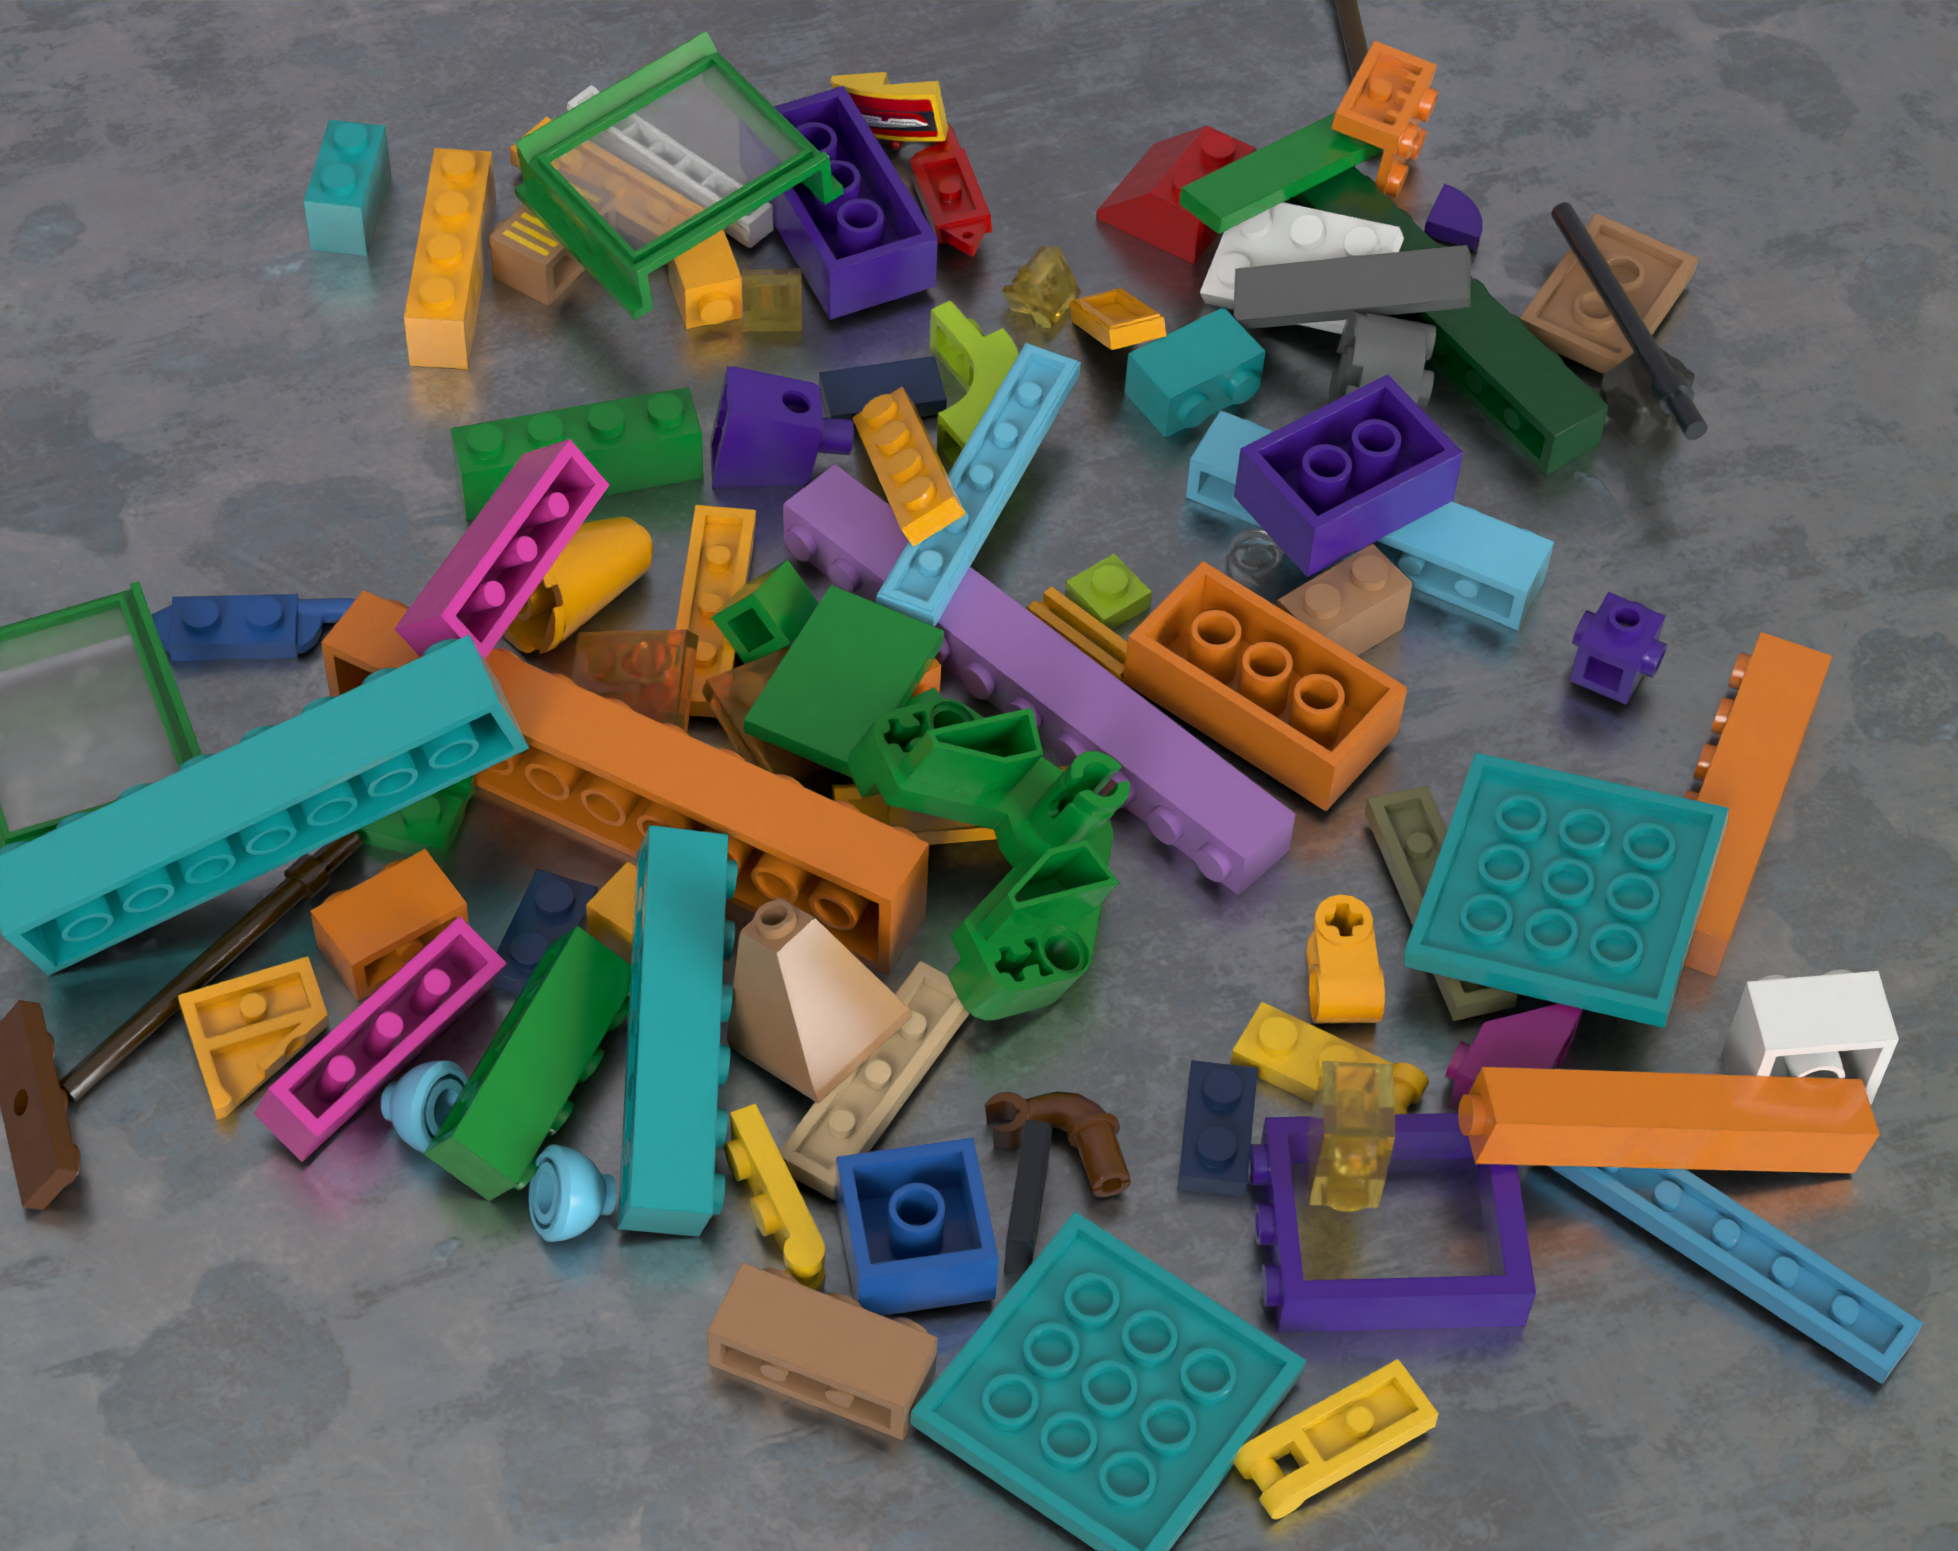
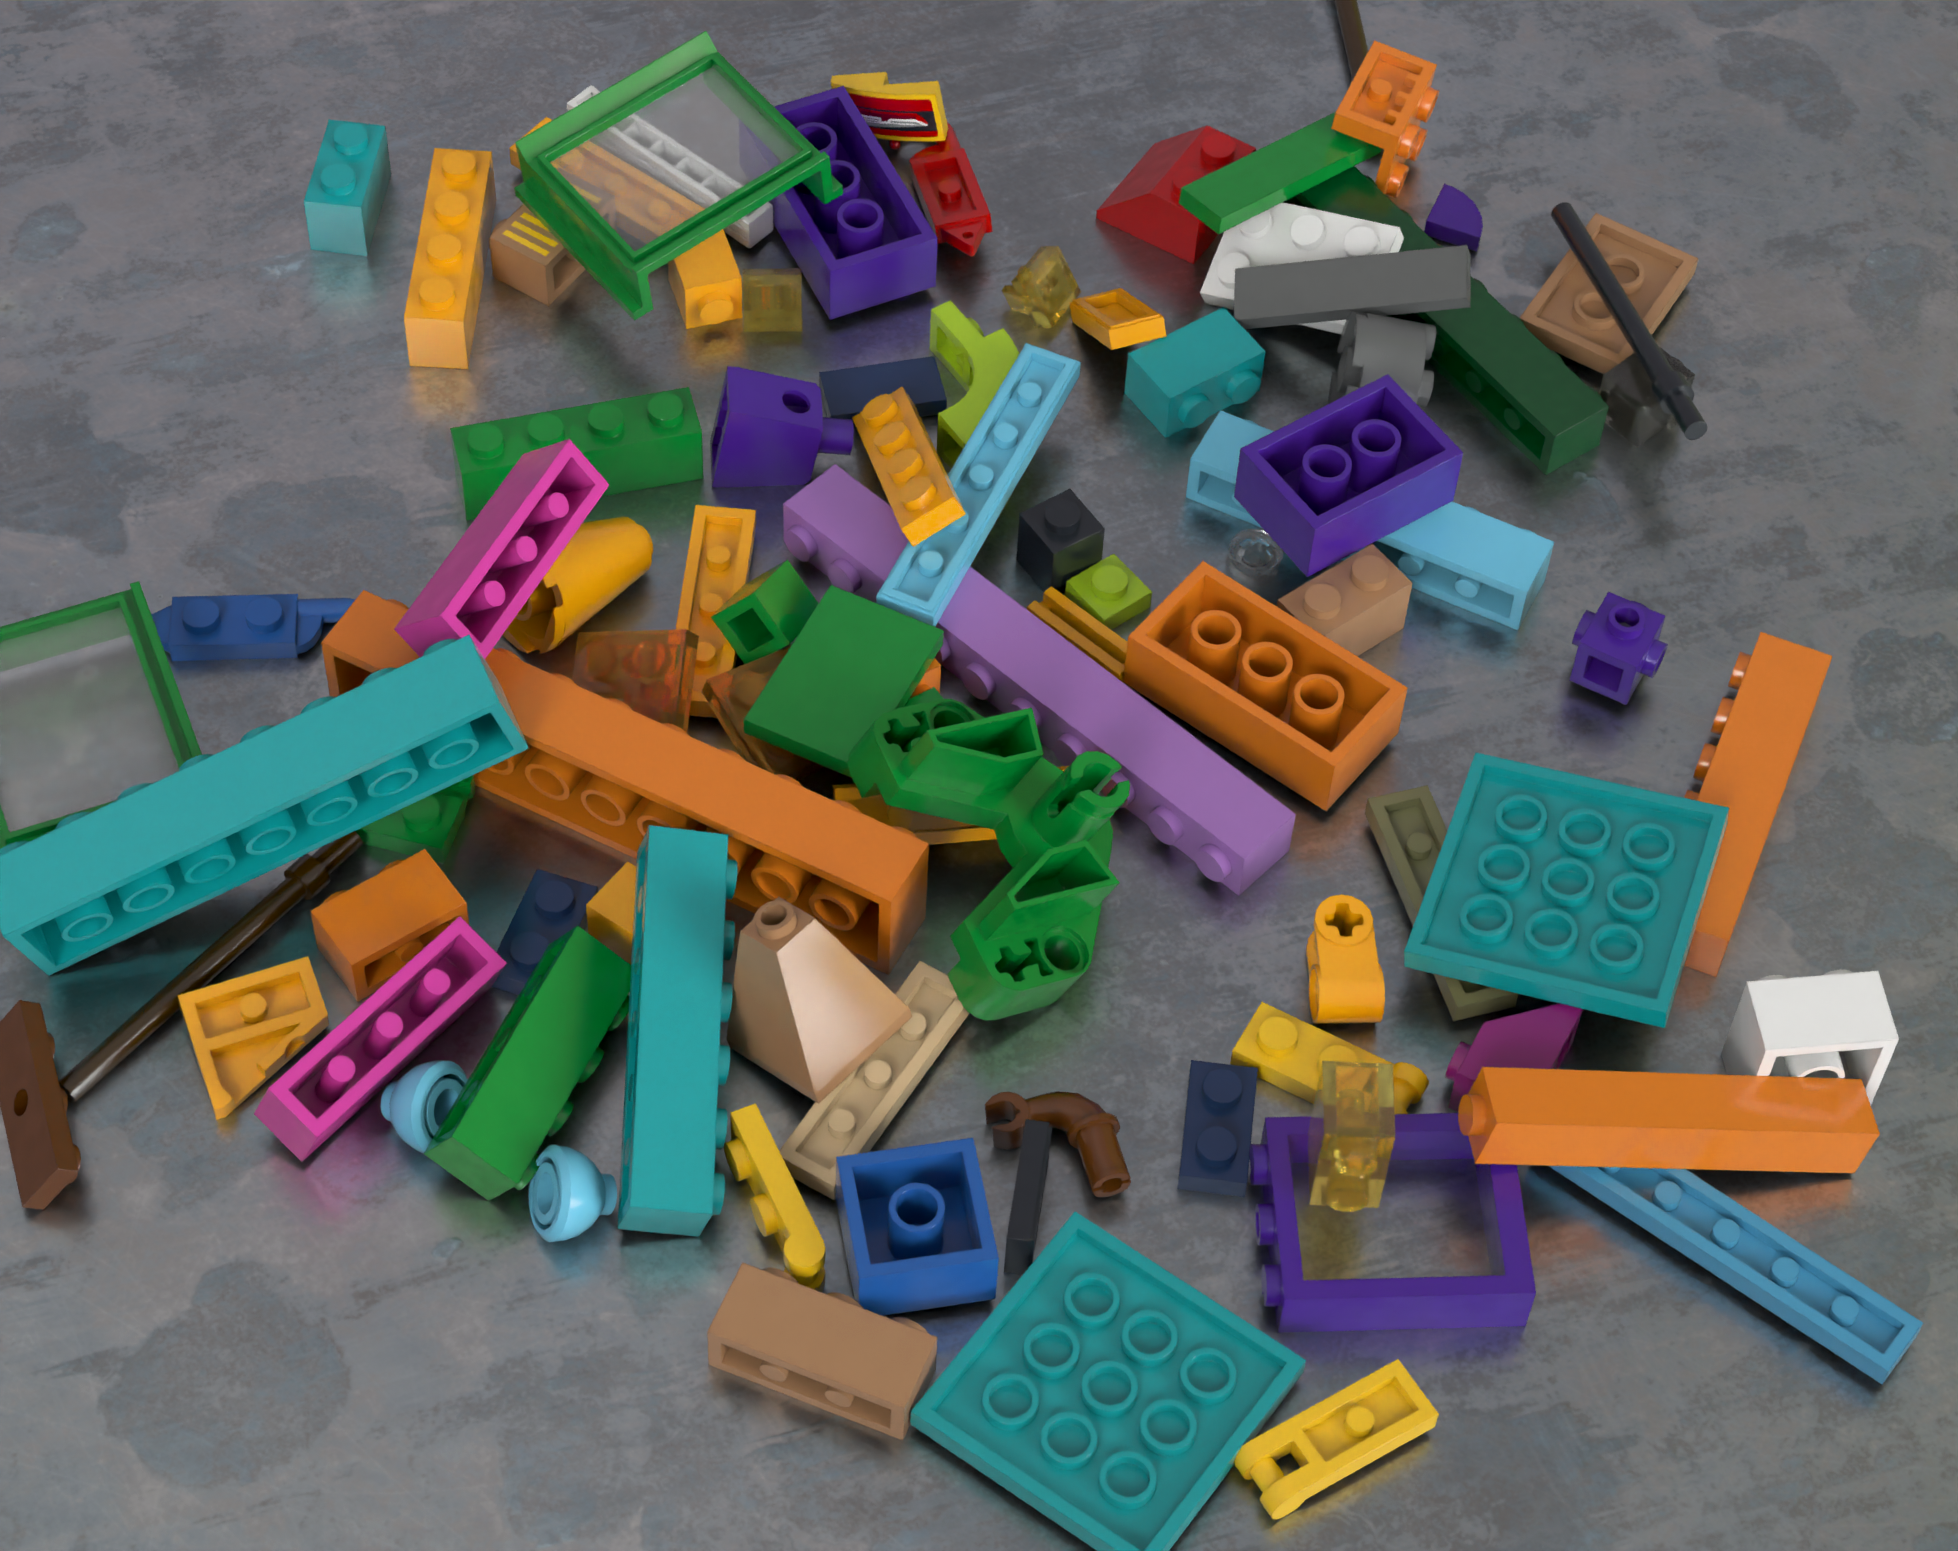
(1058, 540): none -> black brick

